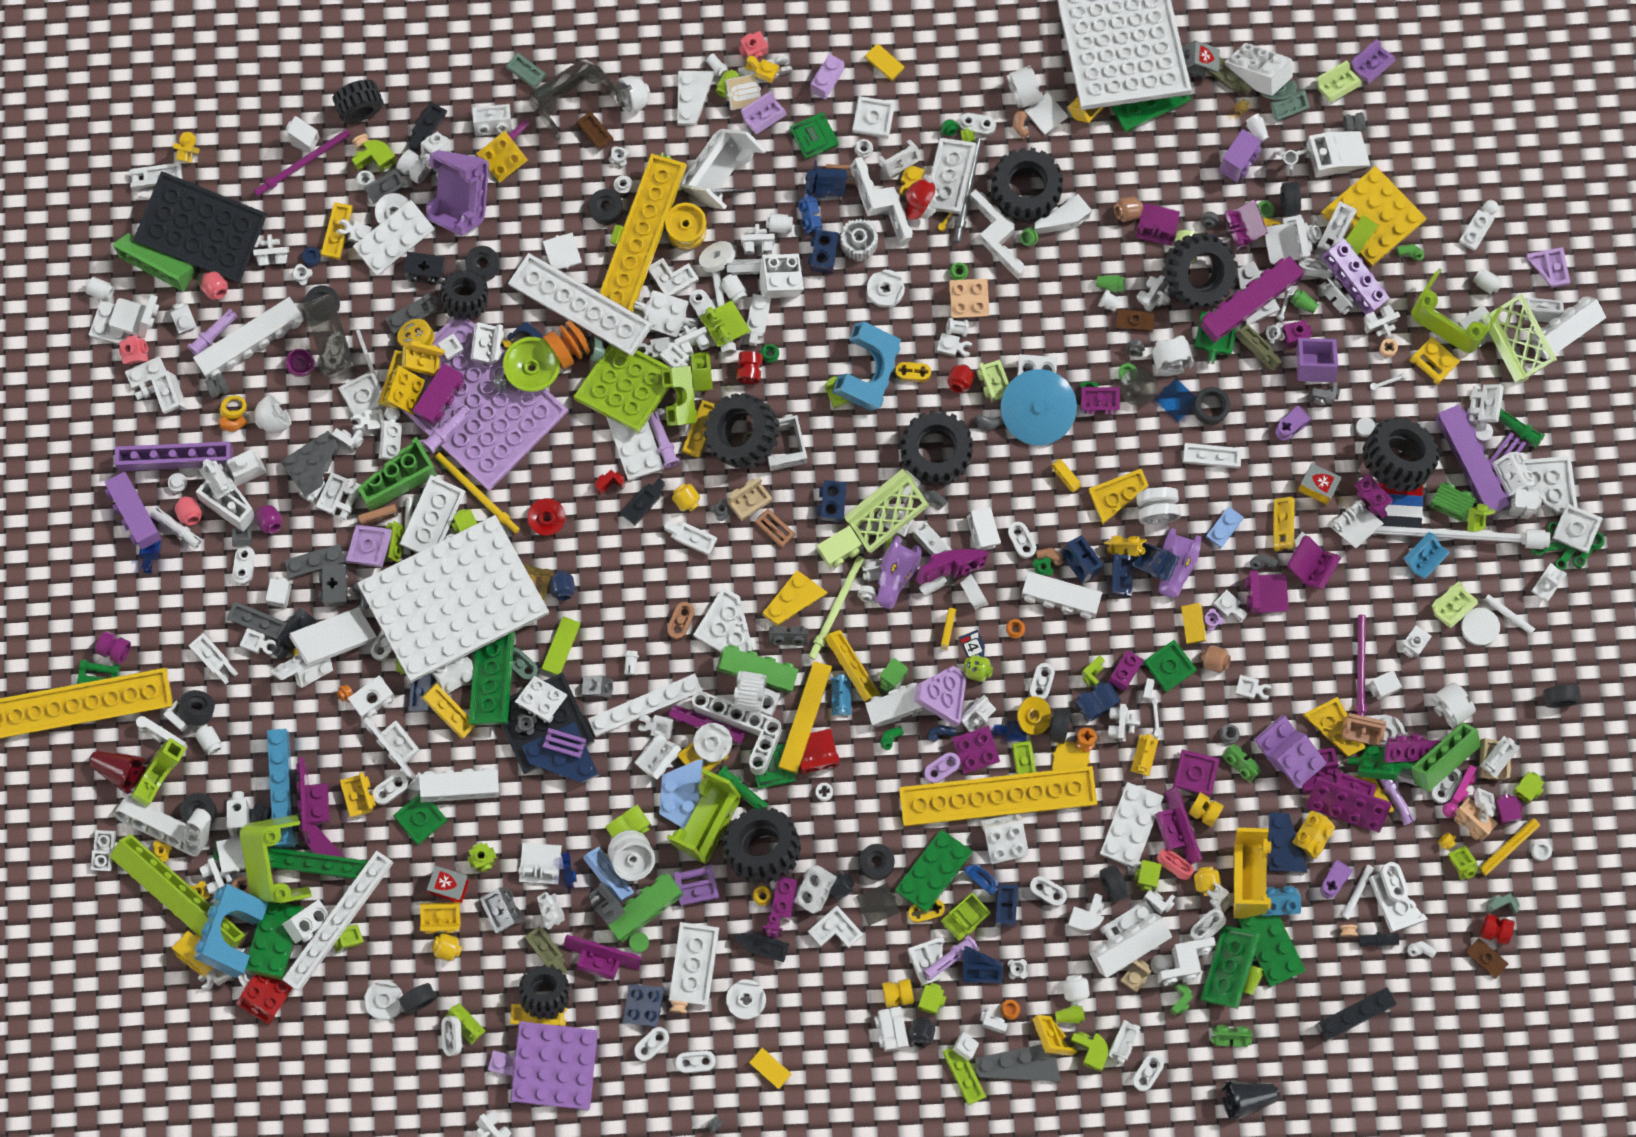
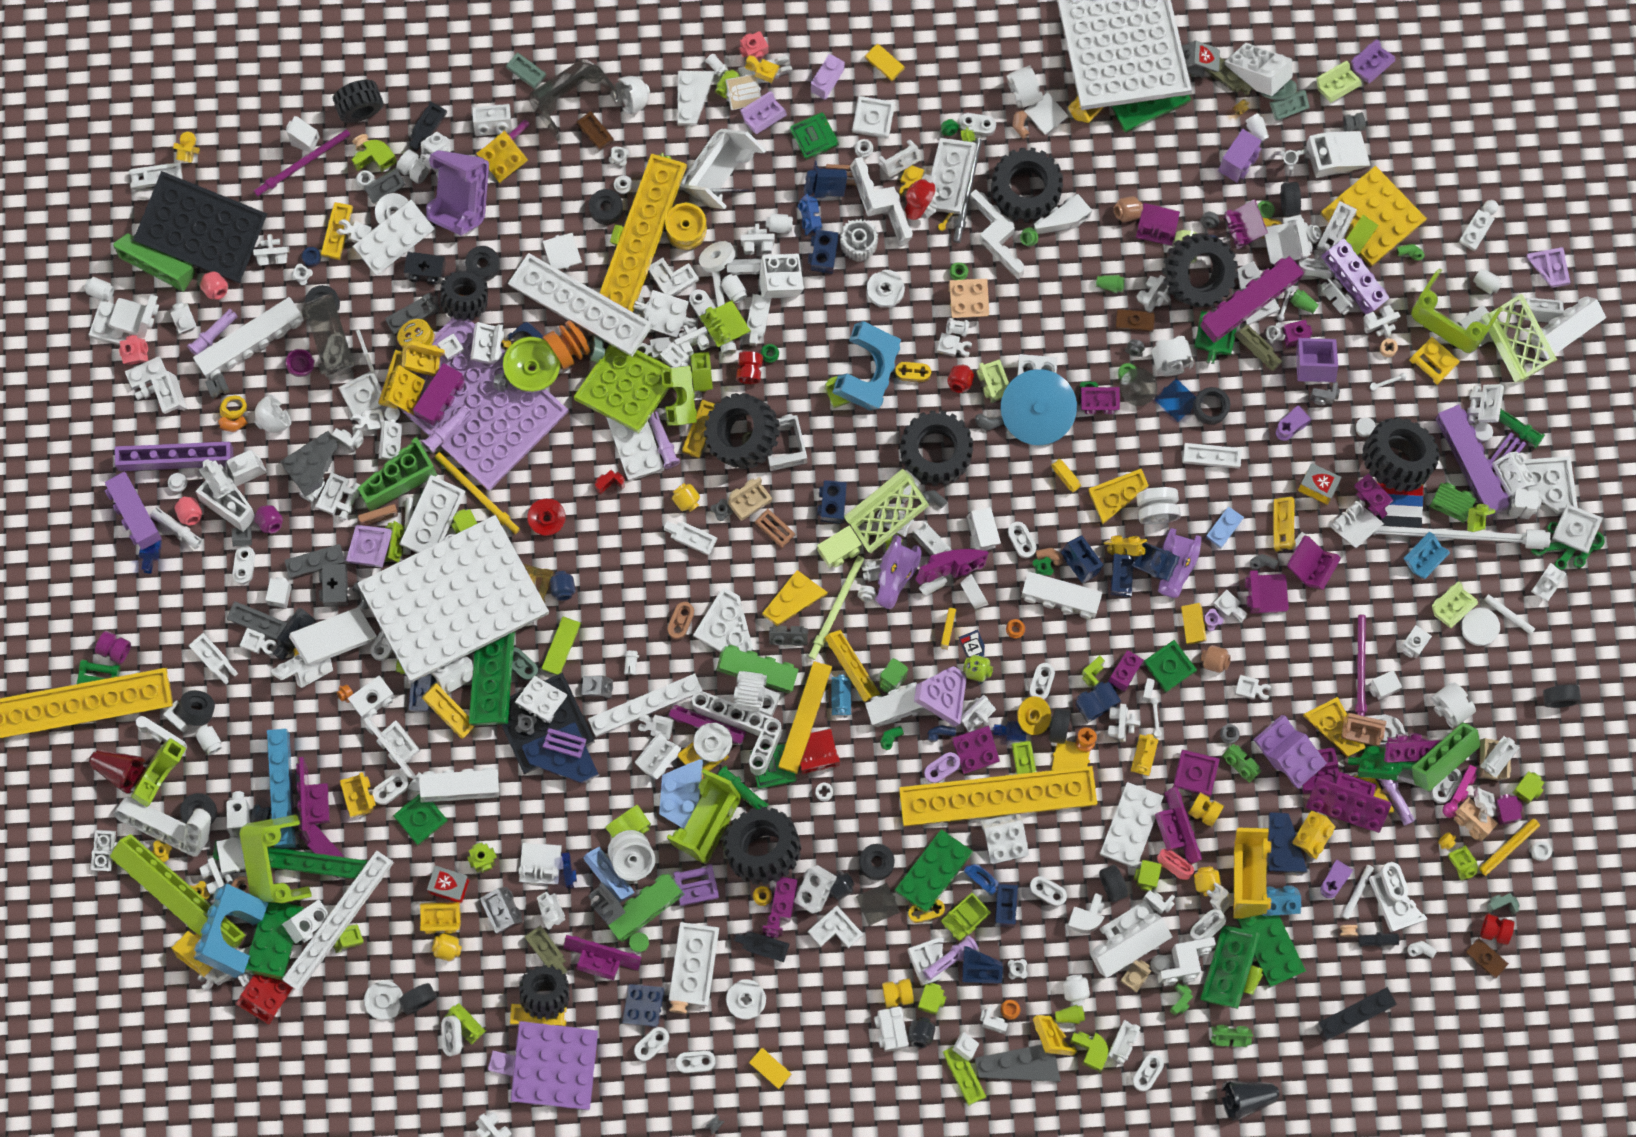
(643, 502): black hinge -> none
(1109, 301): white piece -> none

